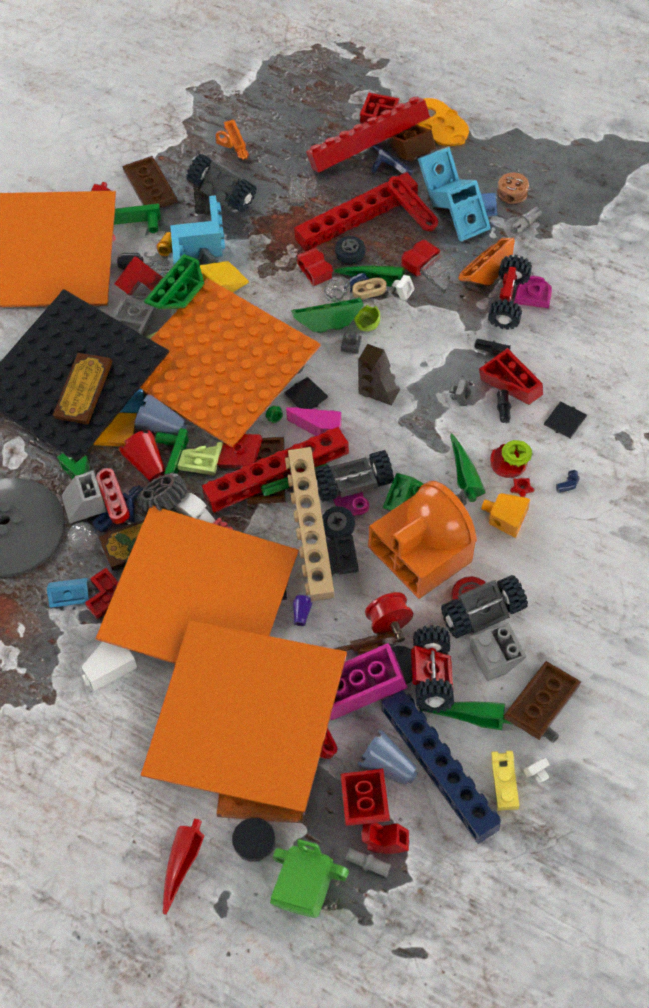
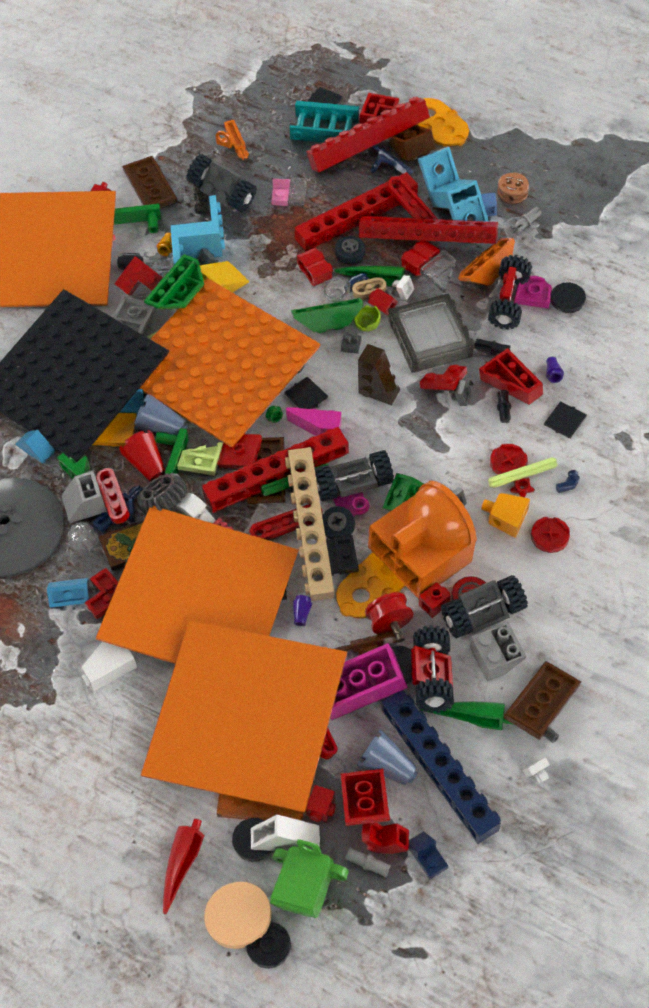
(35, 445): none -> dark azure slope
(82, 388): tile -> none
(237, 915): none -> light nougat tile
(271, 948): none -> black tile
(277, 525): none -> red plate
(280, 192): none -> bright pink slope
(283, 833): none -> white slope
(321, 804): none -> red brick
(322, 111): none -> teal fence
(325, 96): none -> black piece
(372, 577): none -> light orange piece
(382, 301): none -> red brick
(425, 852): none -> dark blue slope
(428, 229): none -> red brick
(431, 333): none -> piece
(433, 599): none -> red brick
(445, 381): none -> red plate
(467, 475): green piece -> none
(505, 781): light yellow plate -> none
(522, 448): lime gear -> none
(522, 472): none -> yellowish green axle
(550, 534): none -> red tile
(554, 372): none -> dark purple cone
(568, 297): none -> black tile

